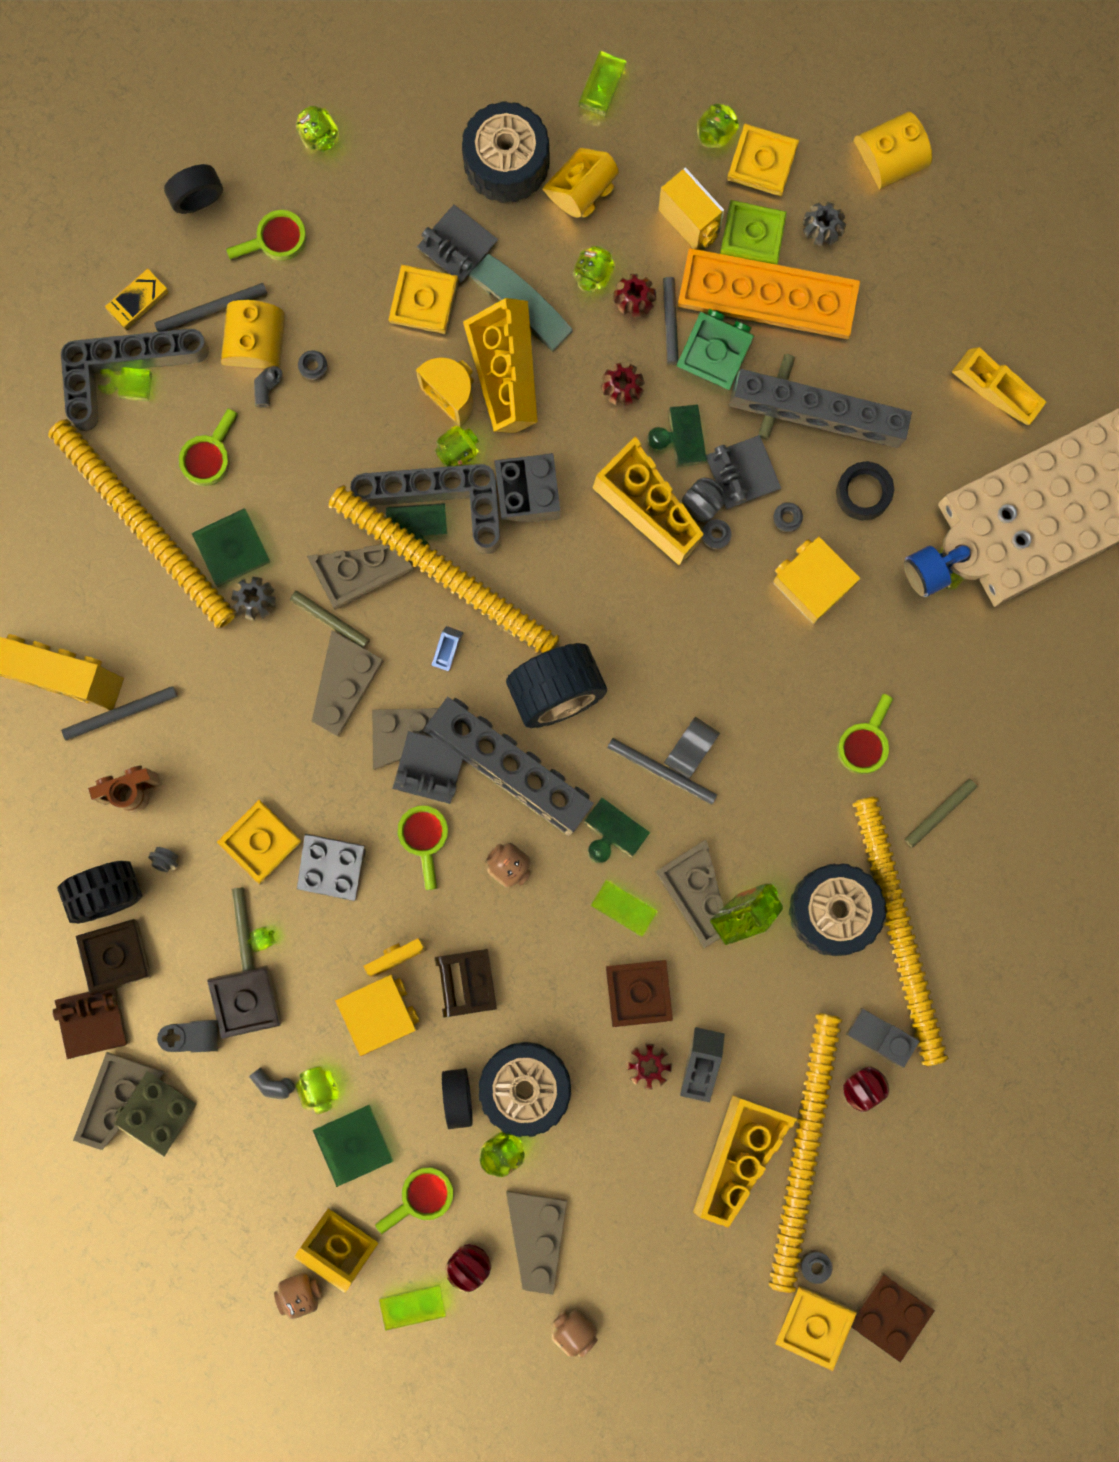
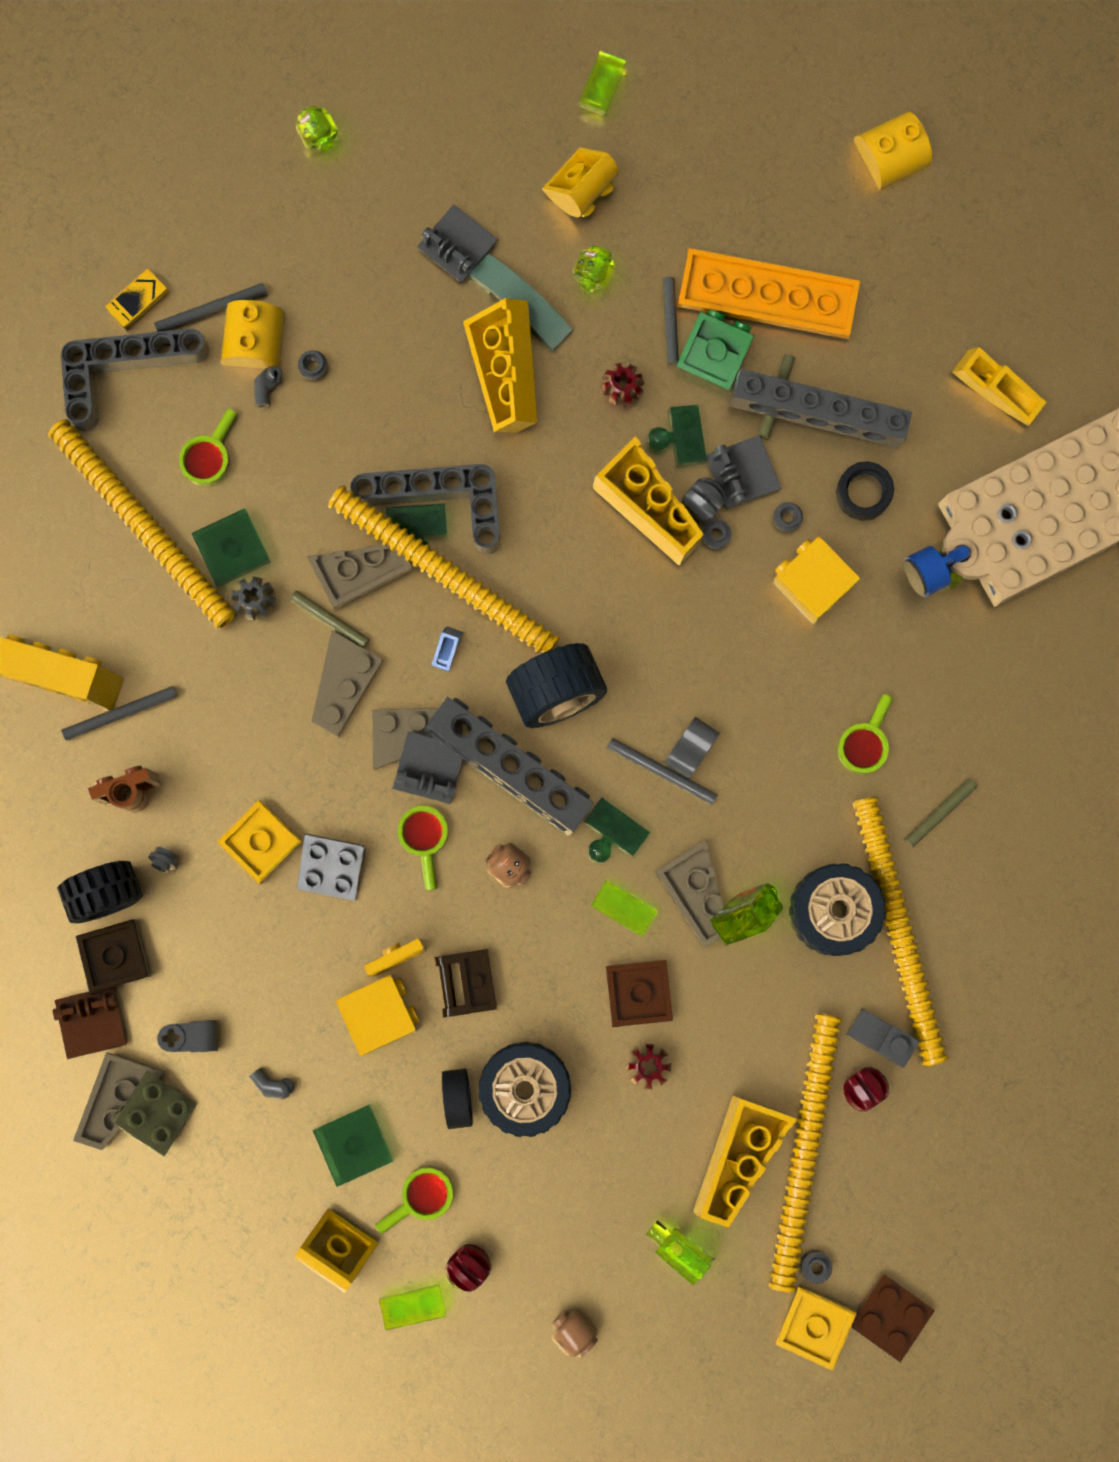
(131, 383): clear neon green plate -> none
(193, 188): black tyre -> none
(242, 928): olive bar -> none
(244, 1002): dark brown plate -> none
(261, 939): clear neon green plate -> none
(278, 235): piece -> none
(297, 1296): medium nougat head -> none
(317, 1090): clear neon green head -> none
(423, 299): yellow plate -> none
(448, 386): yellow brick -> none
(456, 446): clear neon green head -> none
(501, 1155): clear neon green head -> none
(506, 151): black wheel -> none
(528, 488): dark grey slope -> none
(537, 1237): dark tan wing -> none
(629, 302): dark red piece -> none
(691, 210): yellow piece -> none
(693, 1260): none -> clear neon green torso
(702, 1064): dark grey arch -> none
(717, 126): clear neon green head -> none
(753, 232): lime plate -> none
(762, 160): yellow plate -> none
(832, 220): dark grey piece -> none

